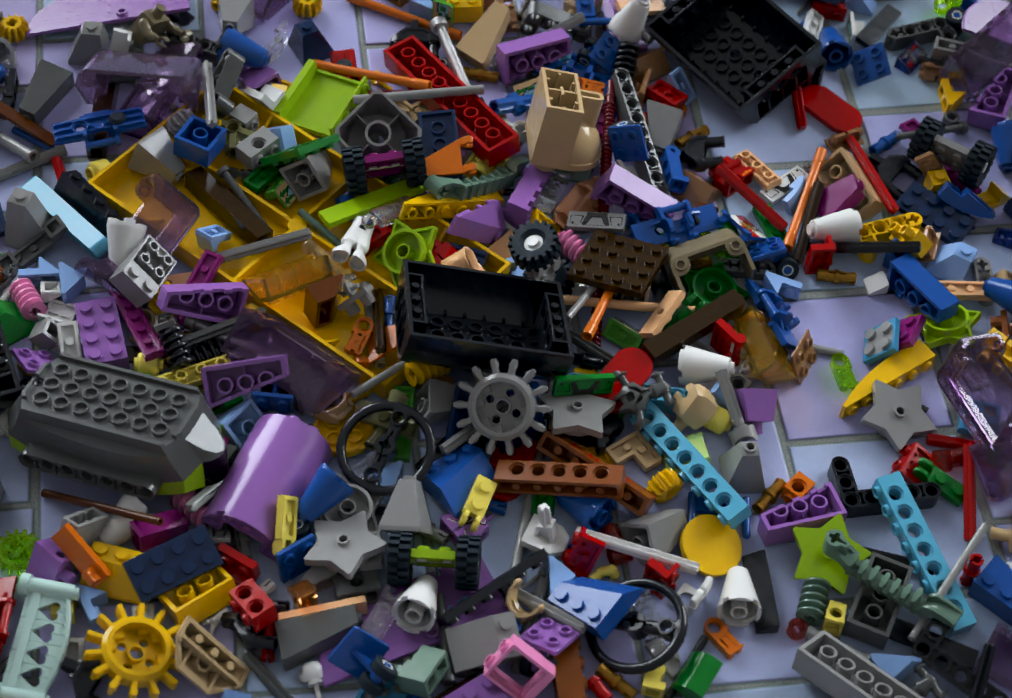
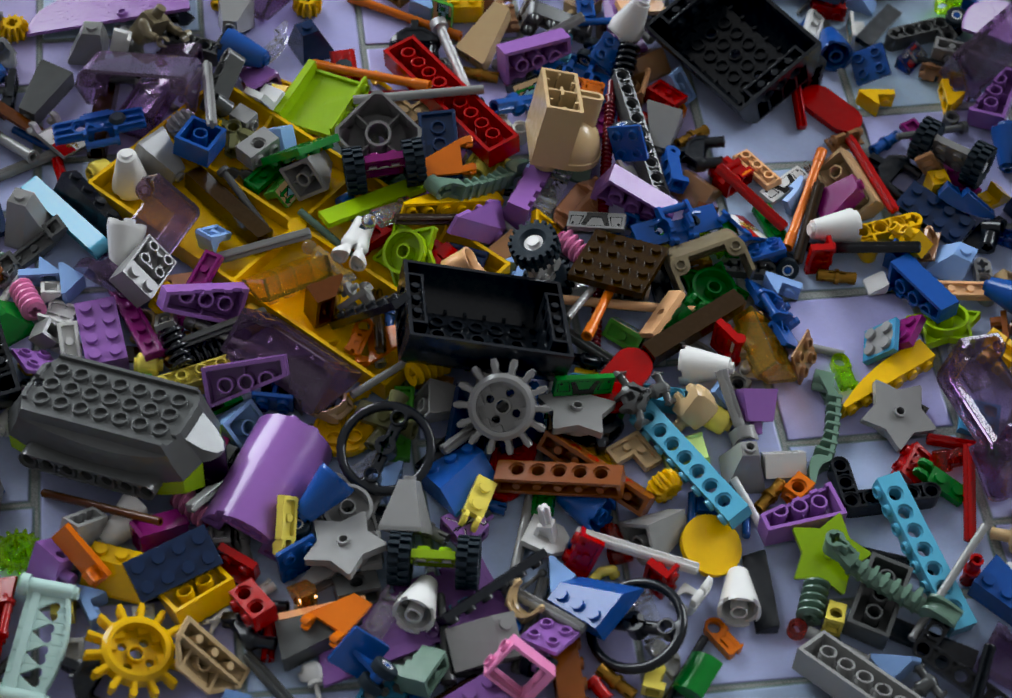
(47, 137): none -> flag
(127, 174): none -> white cone
(339, 616): none -> orange flag
(368, 310): none -> black plate
(423, 219): none -> dark brown axle
(741, 491): none -> white piece
(783, 463): none -> white brick
(825, 451): none -> sand green piece
(874, 98): none -> yellow slope
(986, 235): none -> black panel

